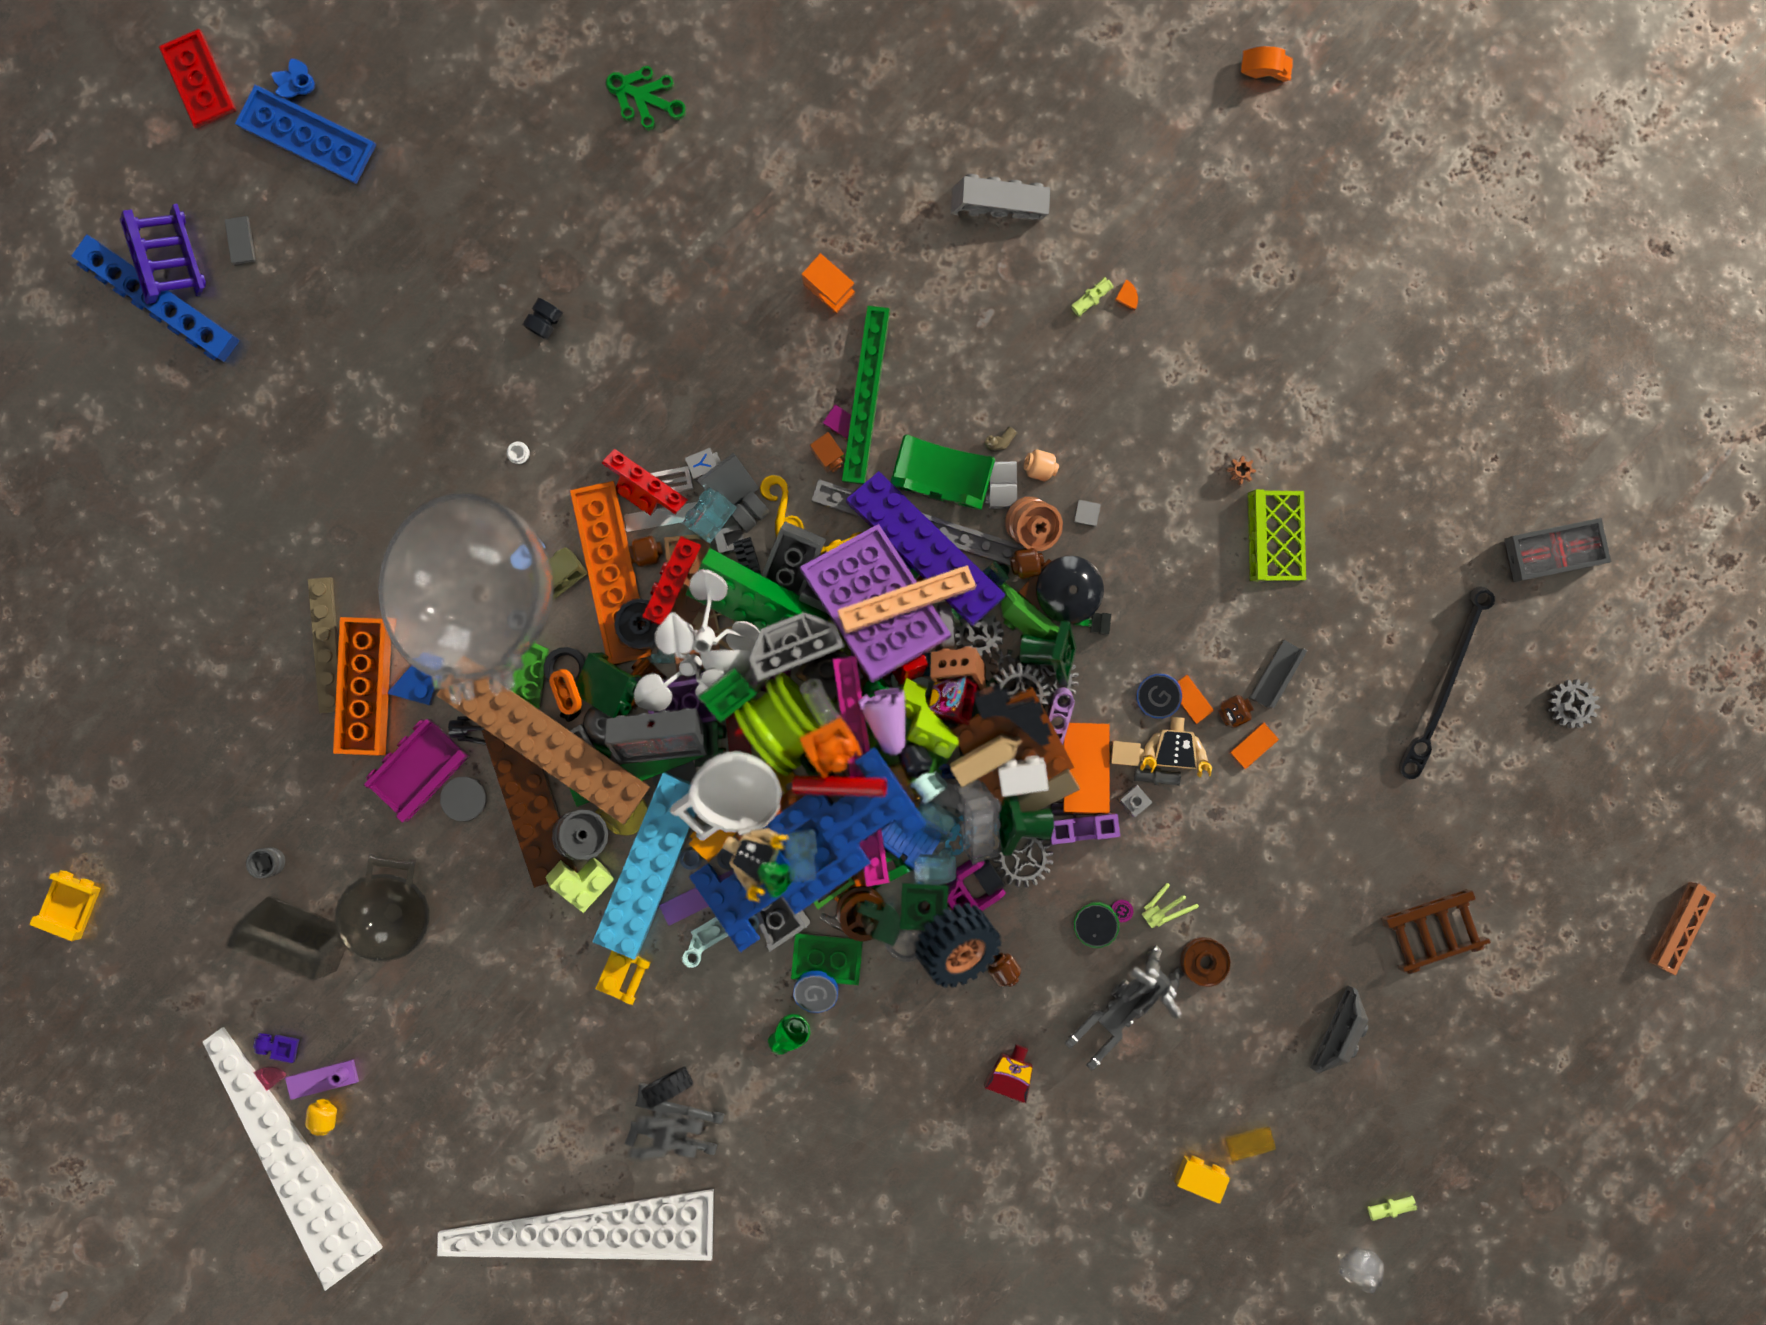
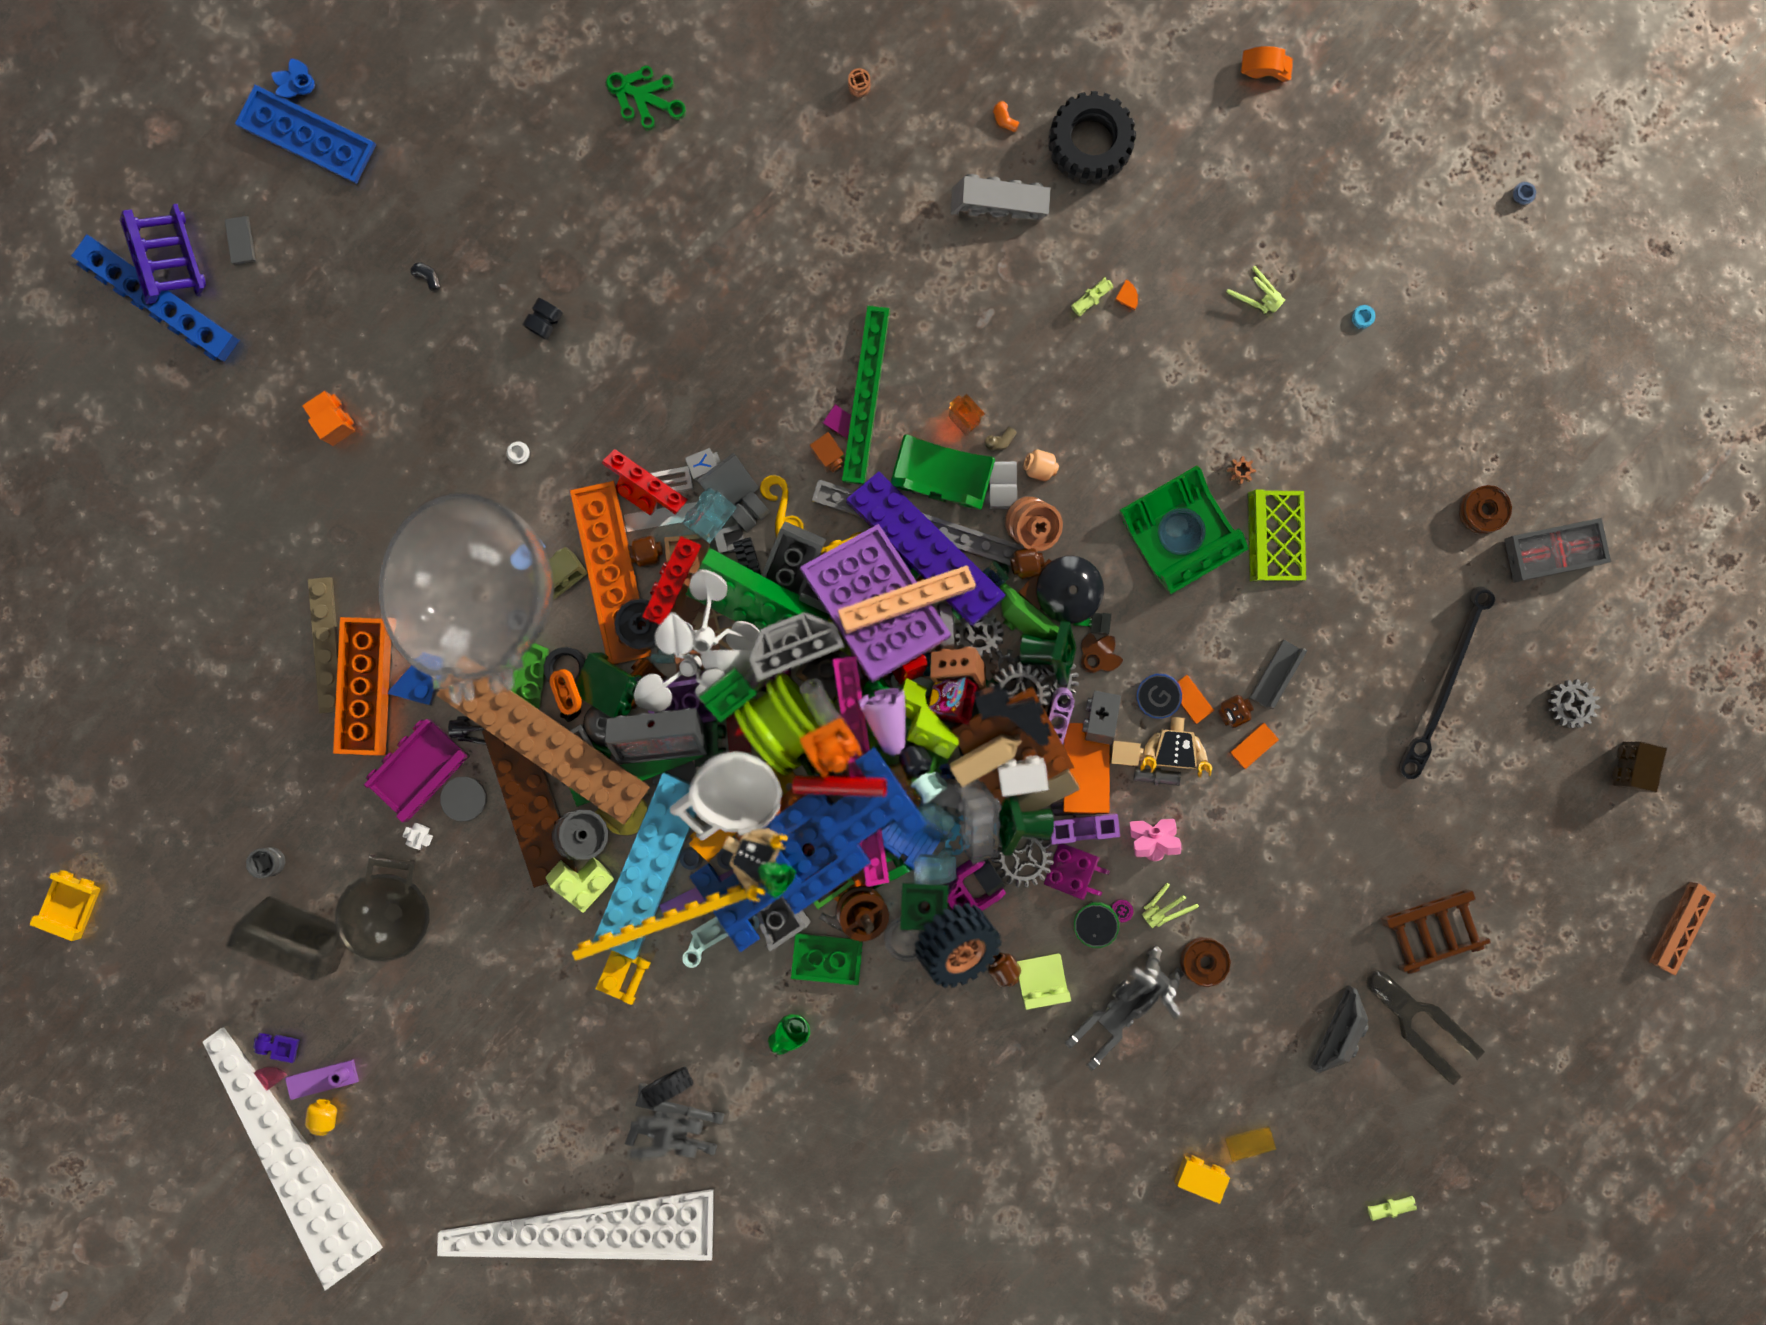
(197, 78): red tile -> none
(328, 419): none -> orange brick
(417, 836): none -> white gear
(420, 269): none -> black arm
(652, 925): none -> yellow plate
(800, 852): clear light blue brick -> none
(815, 992): black tile -> none
(828, 283): orange piece -> none
(858, 87): none -> nougat wheel
(886, 921): clear green brick -> none
(965, 413): none -> clear orange brick
(1002, 117): none -> orange arm
(1011, 1075): dark red torso -> none
(1043, 981): none -> yellowish green bracket
(1073, 871): none -> magenta plate
(1087, 513): light grey tile -> none
(1096, 109): none -> black tyre
(1101, 651): none -> reddish brown plate
(1102, 730): none -> dark grey brick
(1134, 800): light grey brick -> none
(1156, 840): none -> bright pink plant
(1182, 530): none -> green panel
(1272, 298): none -> yellowish green plant
(1362, 1268): clear cone -> none
(1363, 316): none -> medium azure tile
(1405, 1008): none -> clear smoke piece
(1497, 503): none -> reddish brown wheel
(1524, 193): none -> sand blue plate
(1639, 766): none -> dark brown brick

